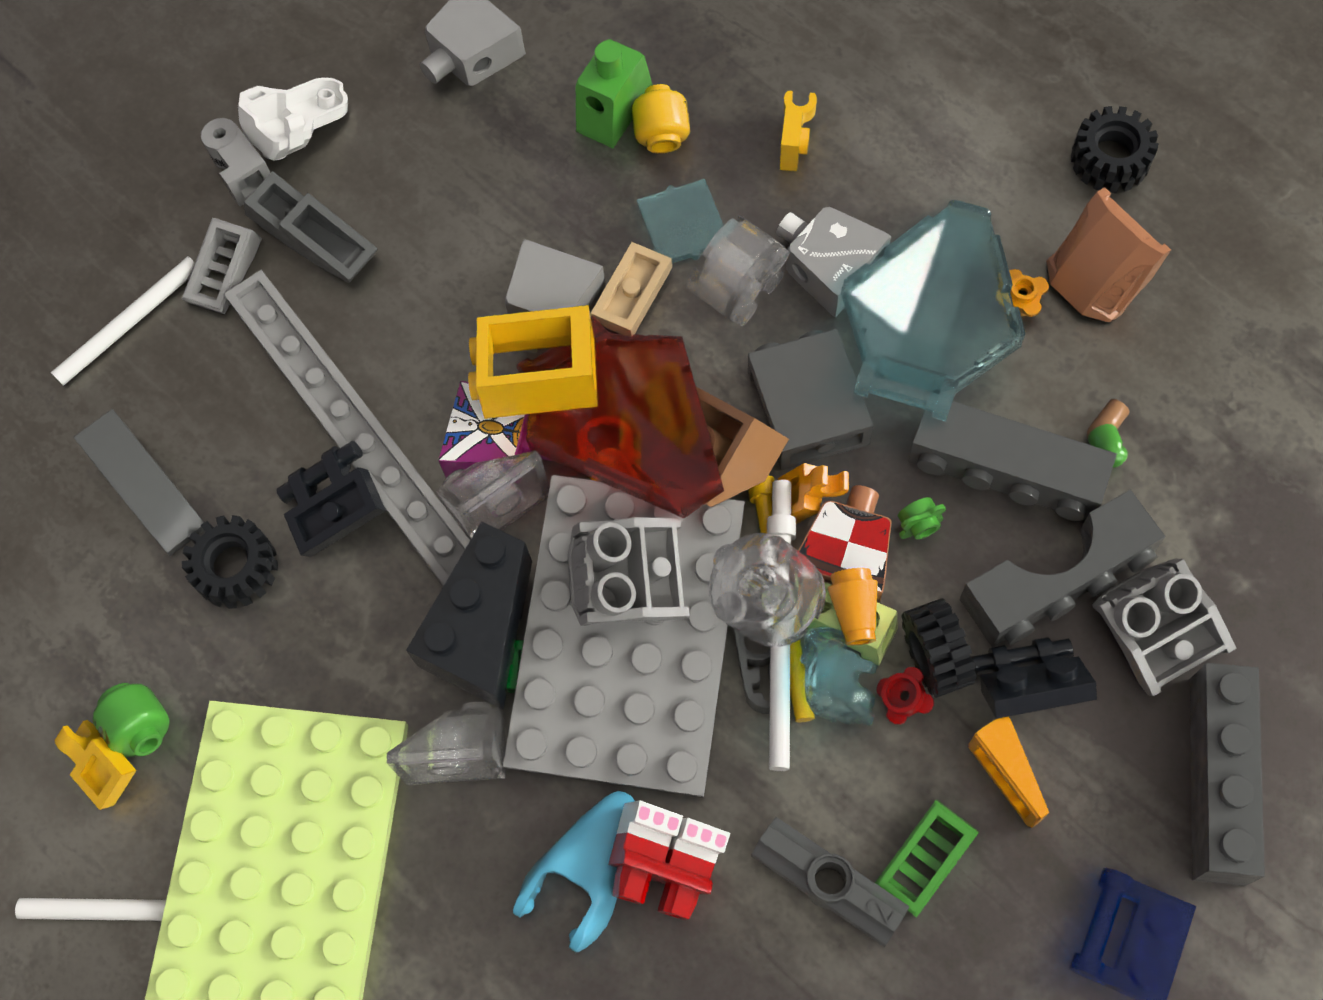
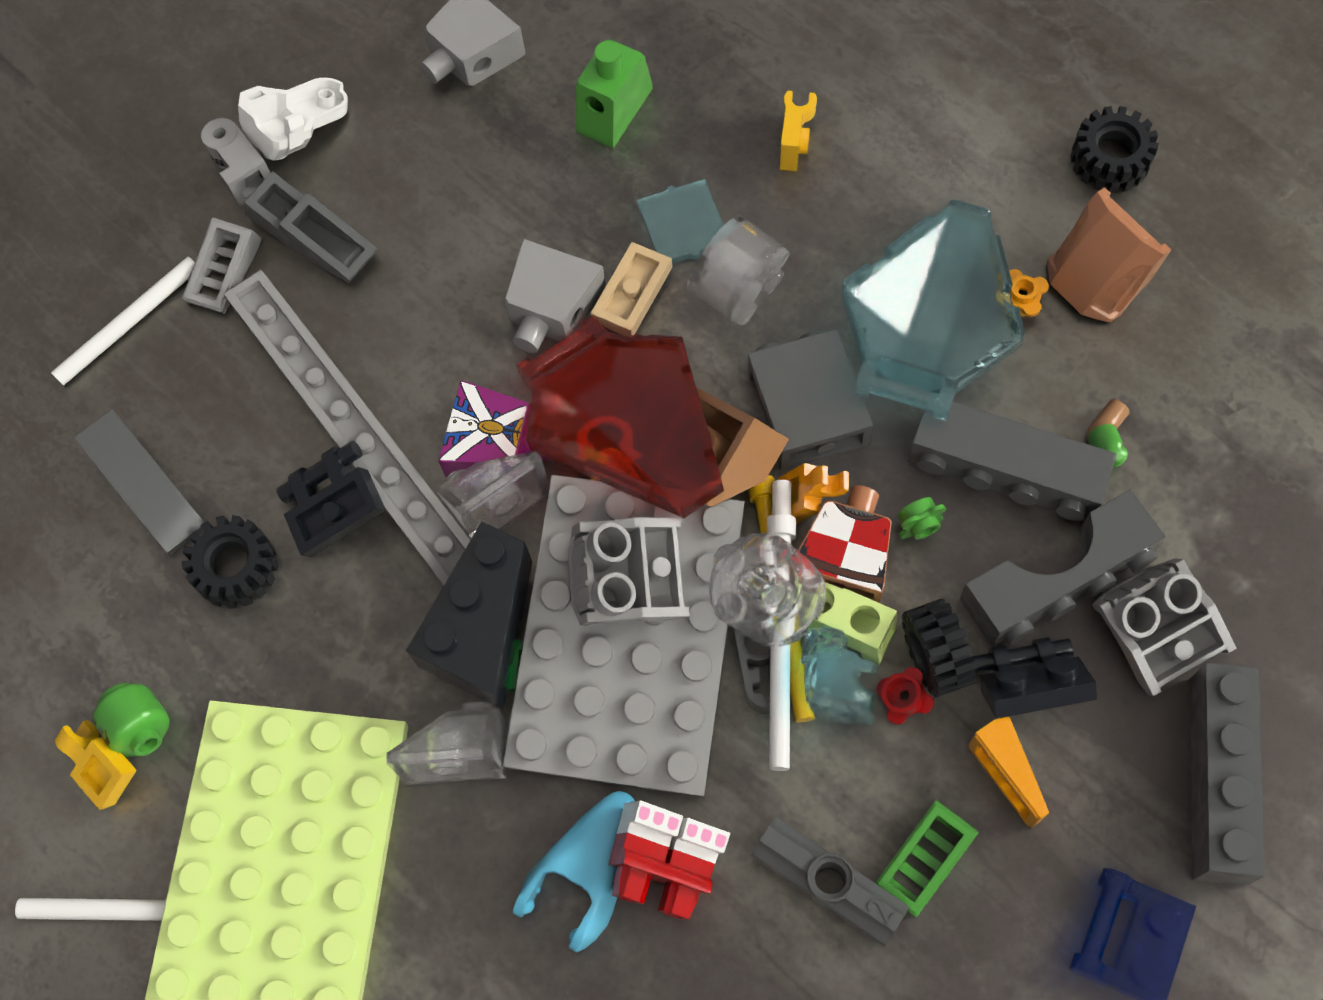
(541, 389): yellow window -> none
(660, 119): yellow head -> none
(829, 252): light grey torso -> none
(855, 604): light orange cone -> none

